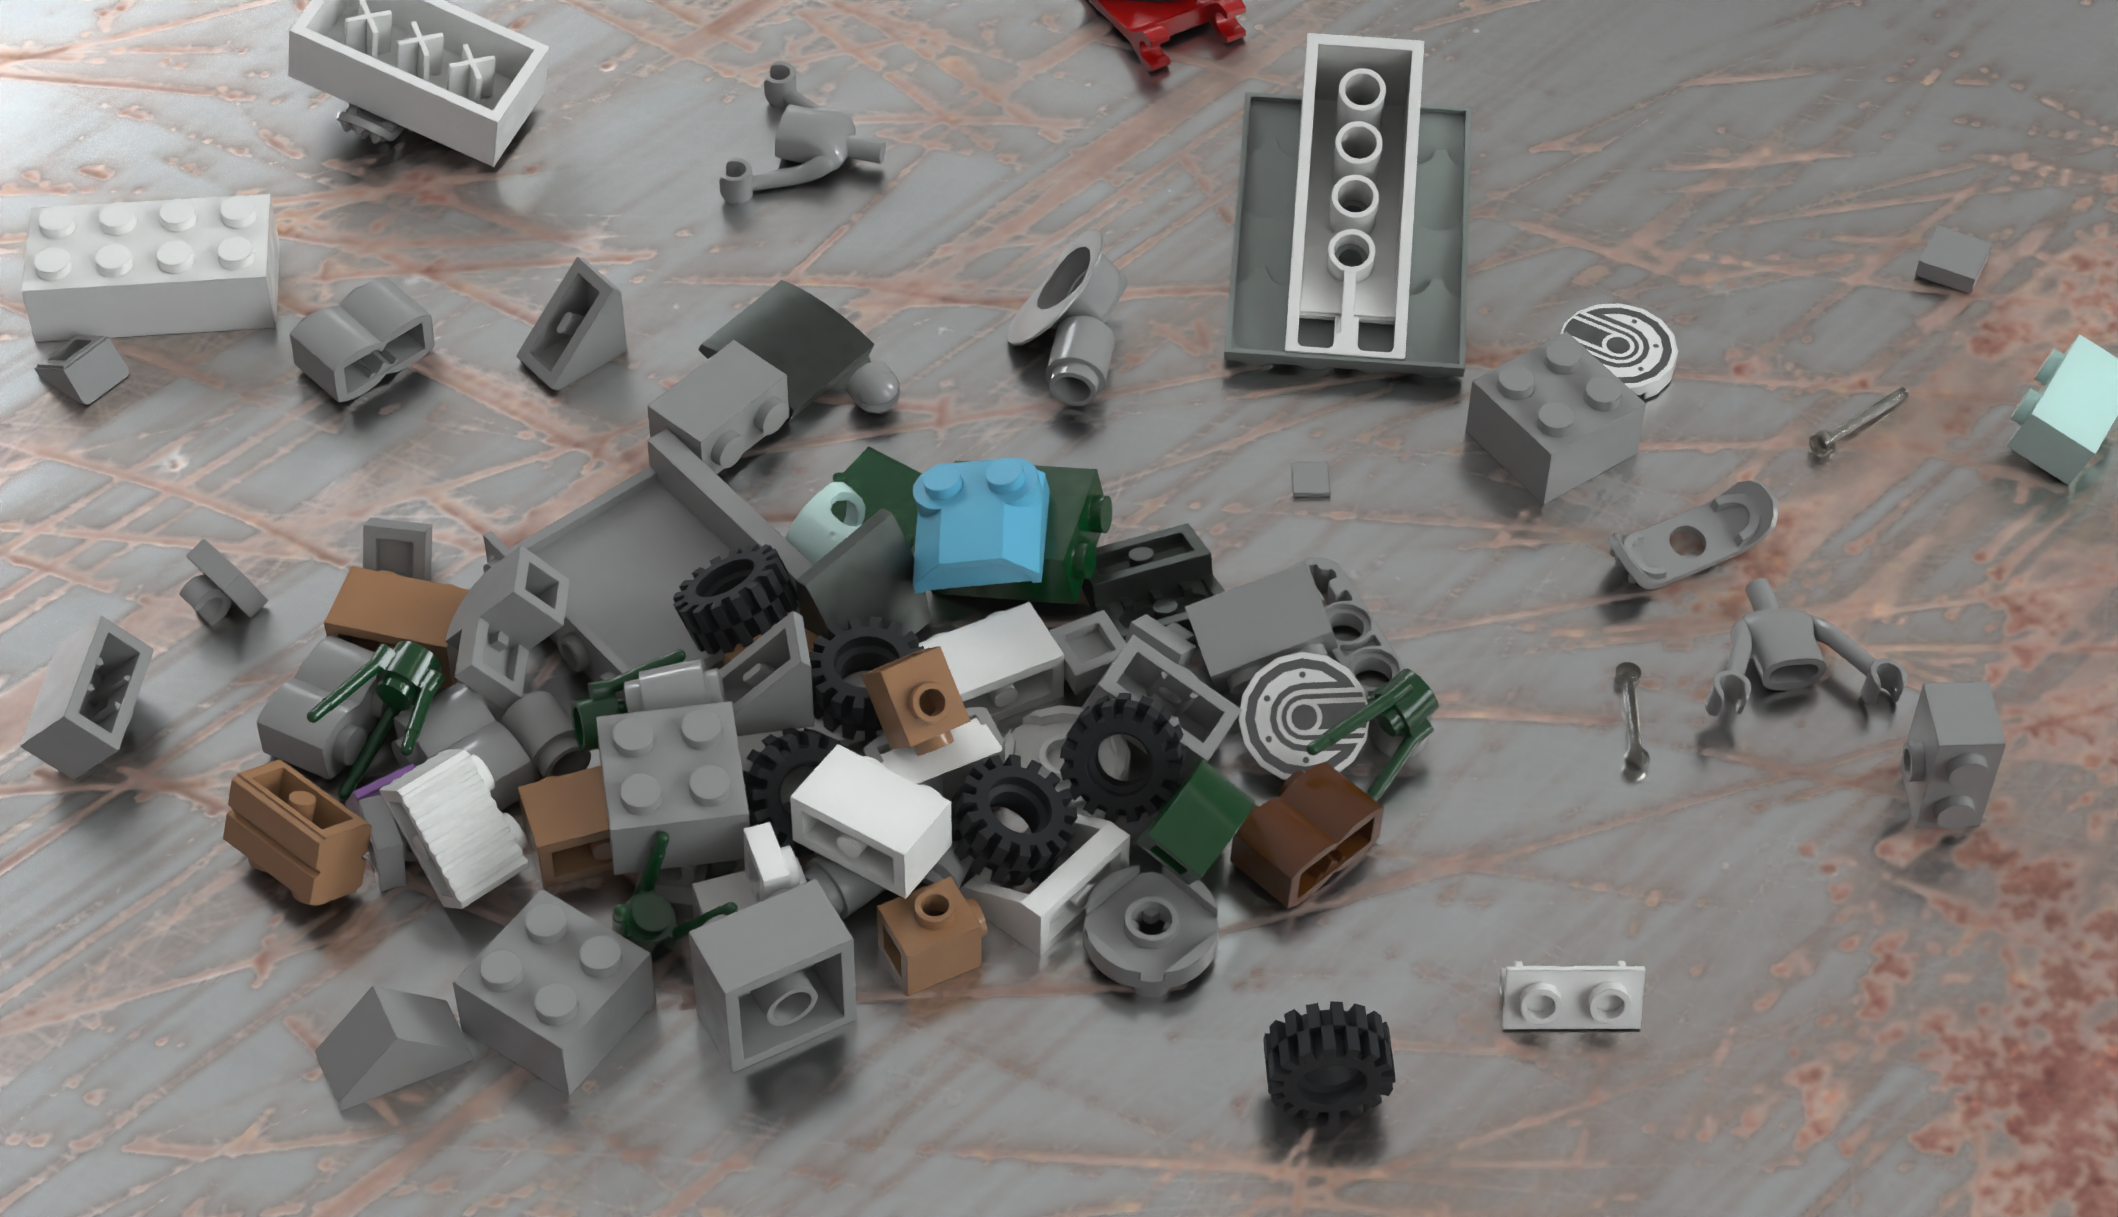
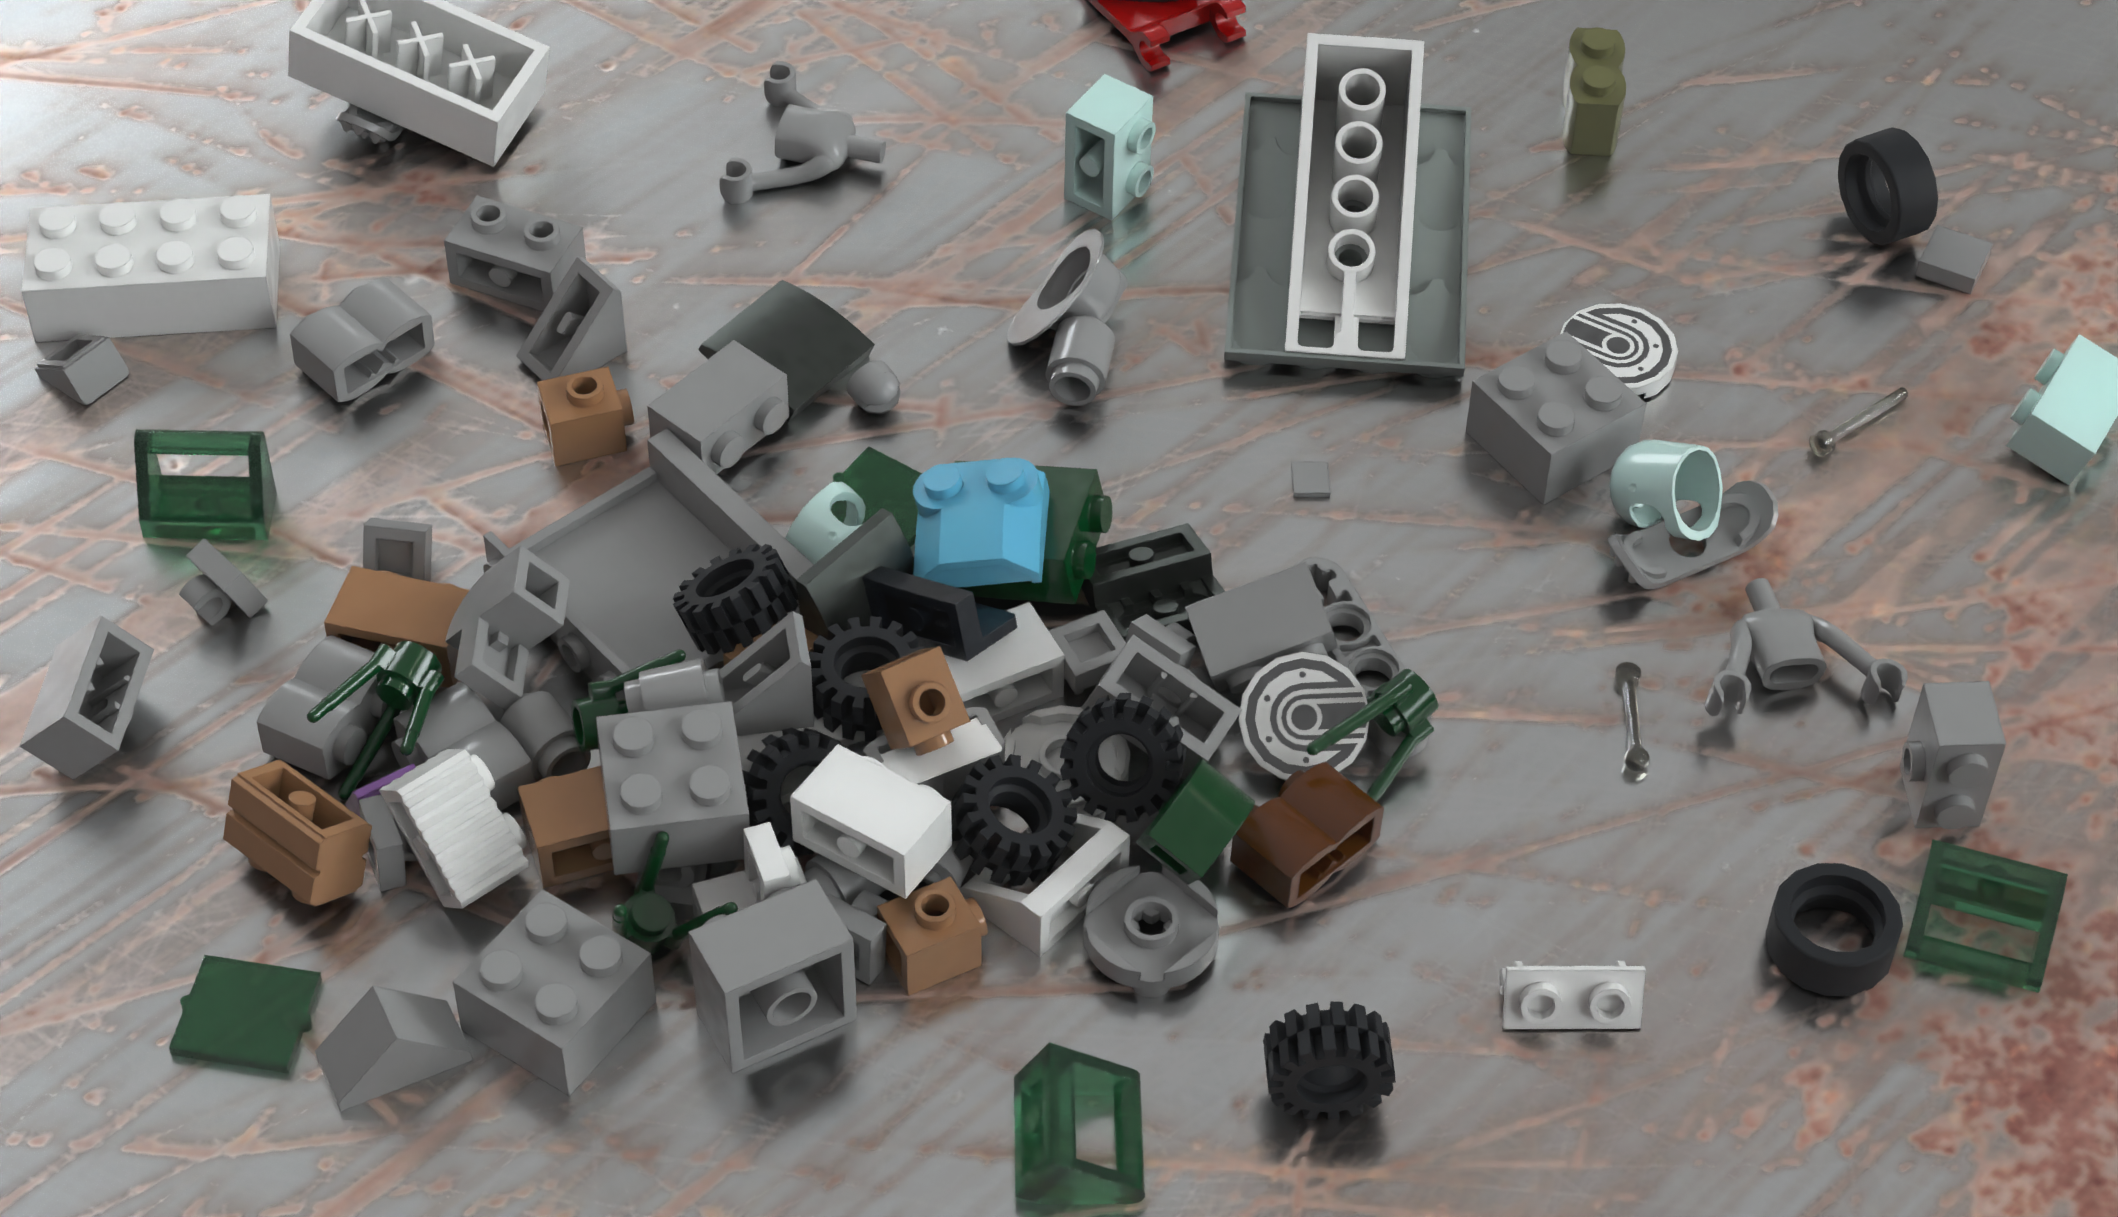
(204, 504): none -> clear green tile
(246, 1014): none -> clear green piece
(511, 252): none -> light grey brick
(584, 415): none -> medium nougat brick
(866, 931): none -> light grey tile
(936, 613): none -> black panel
(1047, 1131): none -> clear green tile
(1108, 147): none -> light aqua brick
(1593, 91): none -> olive brick
(1656, 475): none -> light aqua helmet
(1847, 890): none -> black tyre
(1910, 179): none -> black tyre
(1992, 890): none -> clear green tile

